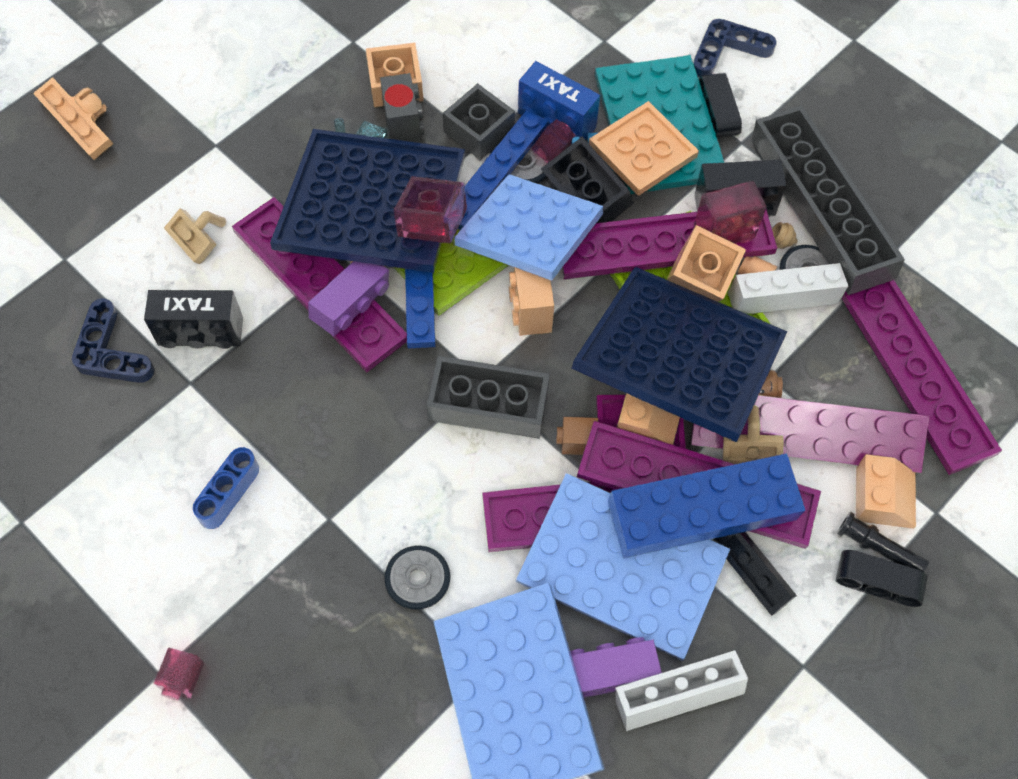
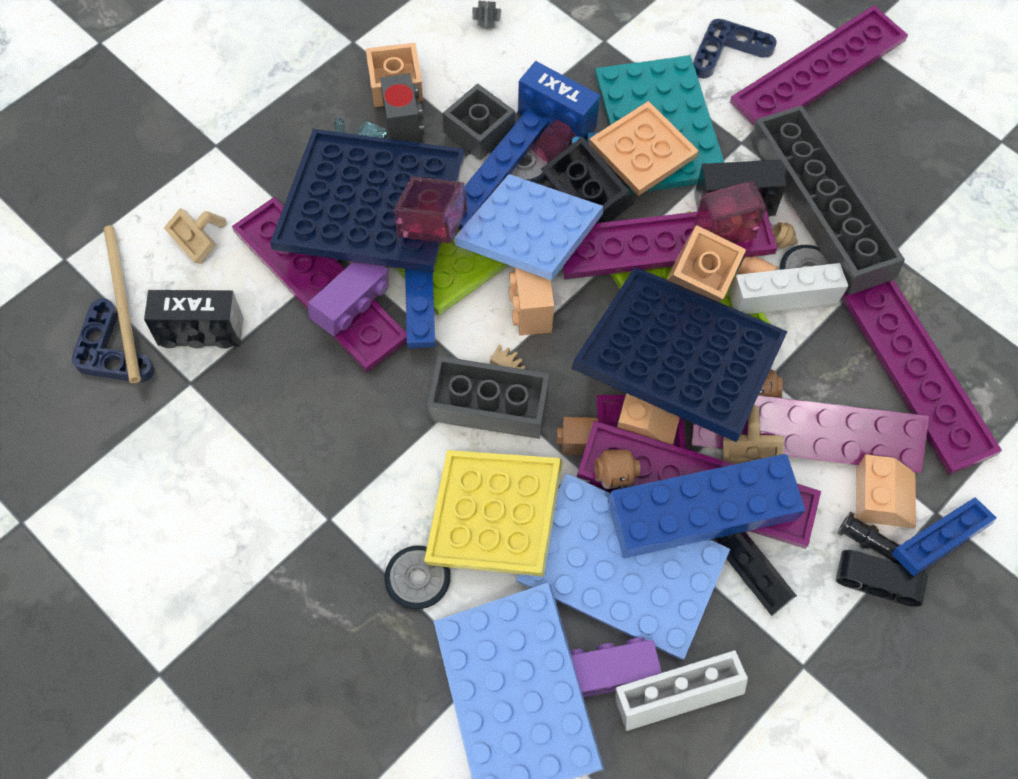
(77, 115): light nougat plate -> none
(122, 305): none -> tan piece
(178, 674): clear pink brick -> none
(225, 501): blue beam -> none
(486, 14): none -> dark grey gear
(494, 512): none -> light yellow plate
(502, 359): none -> tan piece
(616, 469): none -> medium nougat head
(721, 104): black beam -> none
(821, 66): none -> magenta plate
(944, 536): none -> blue plate

